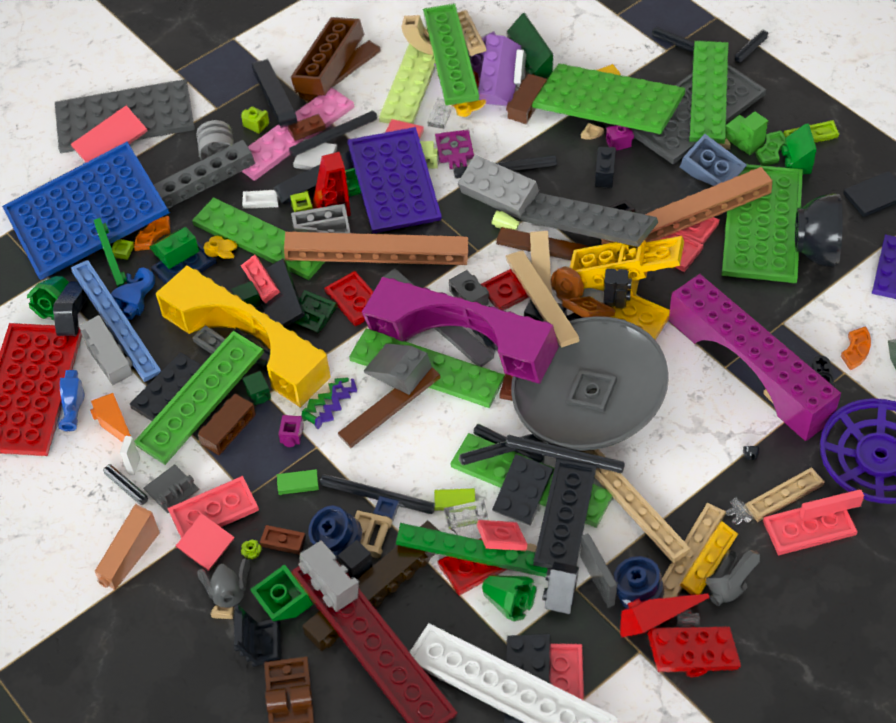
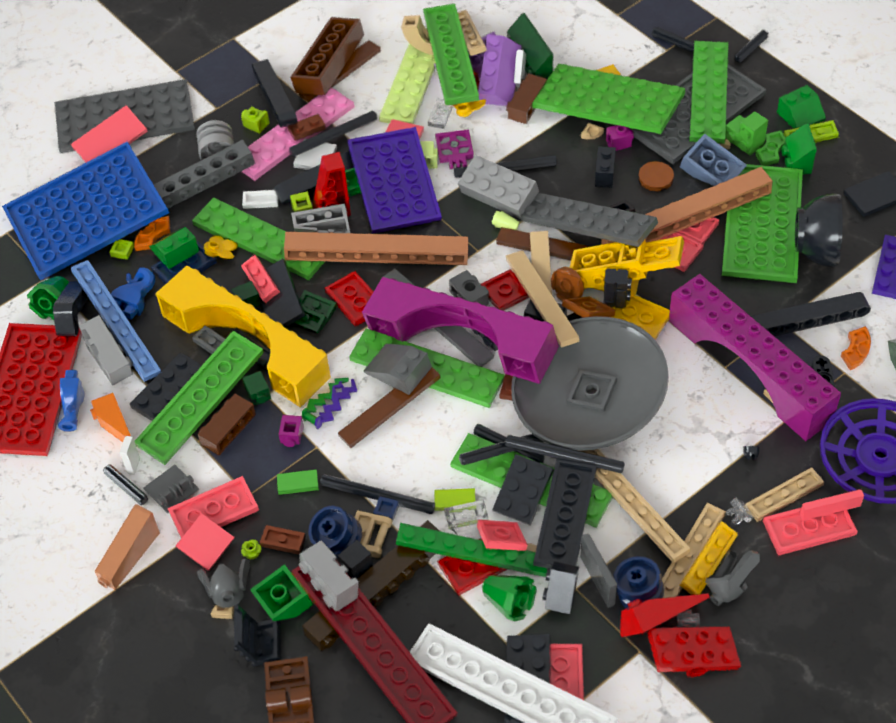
(102, 230): green plate -> none
(656, 176): none -> dark orange tile
(801, 107): none -> green slope
(814, 314): none -> black beam

